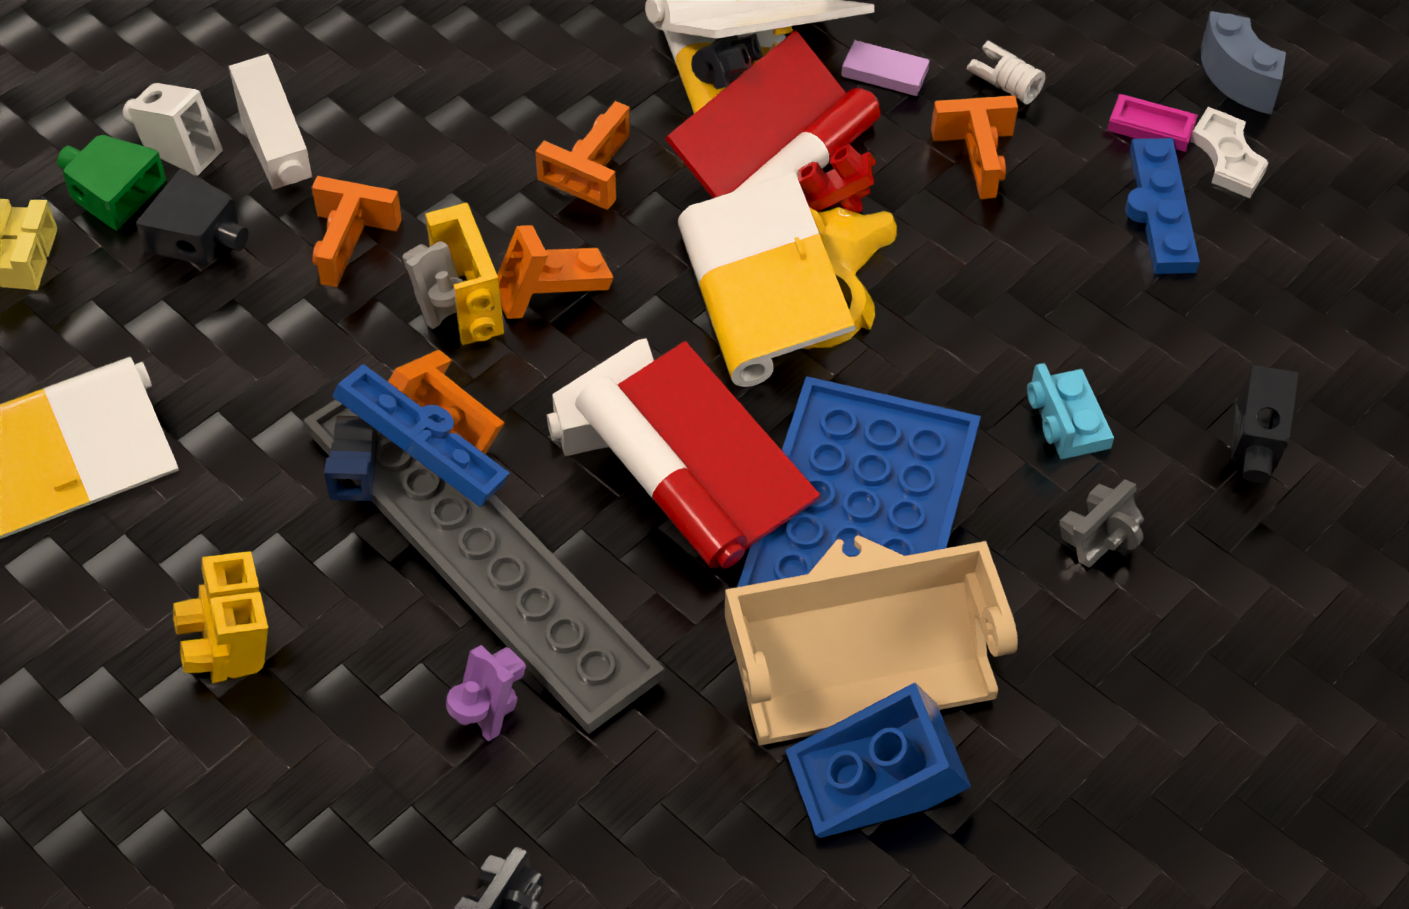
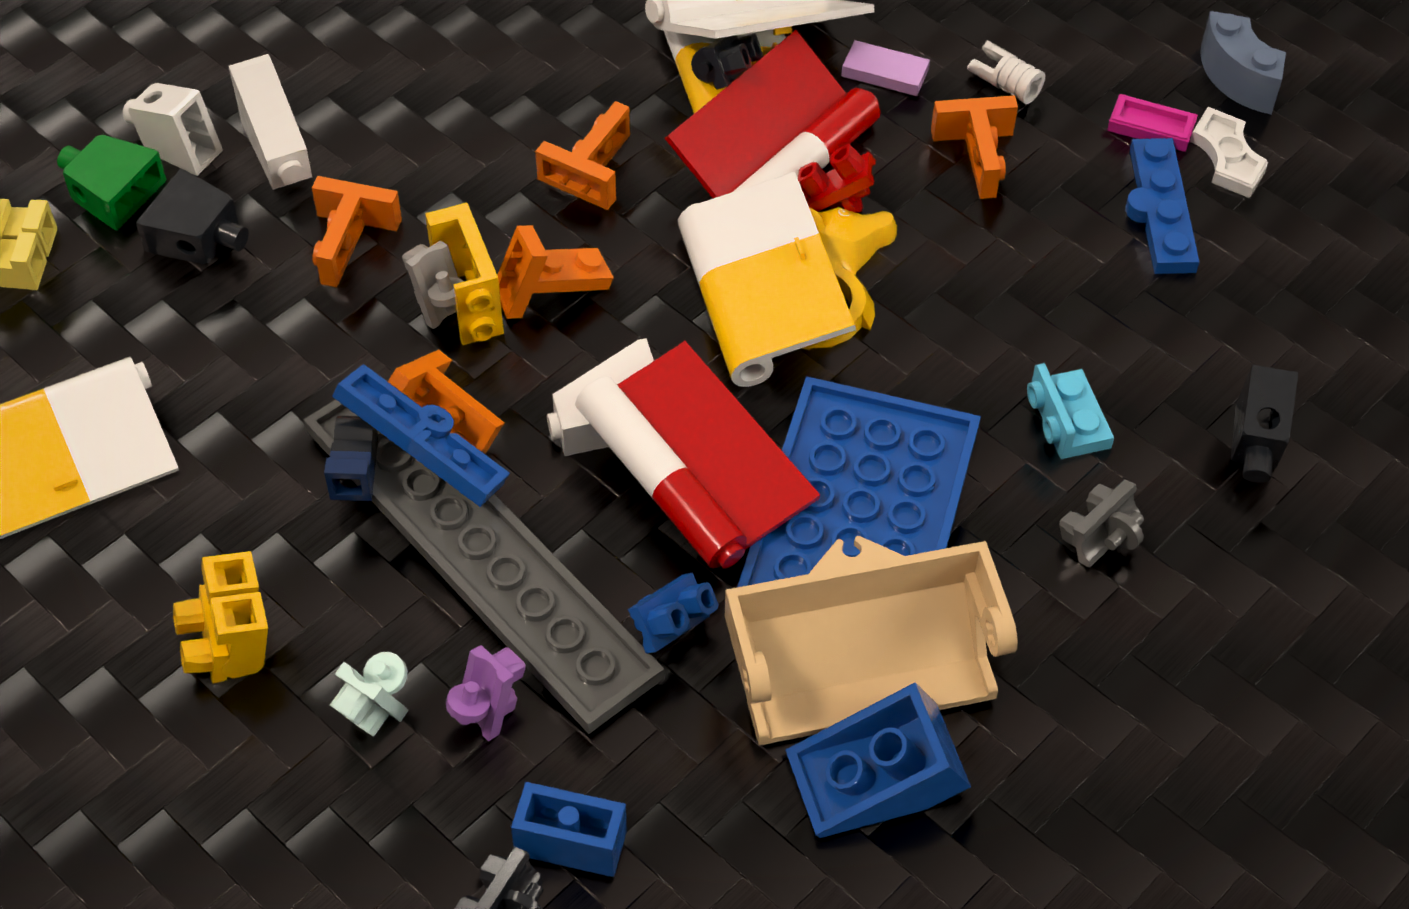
(369, 698): none -> light aqua hips
(570, 828): none -> blue brick
(672, 611): none -> blue hips

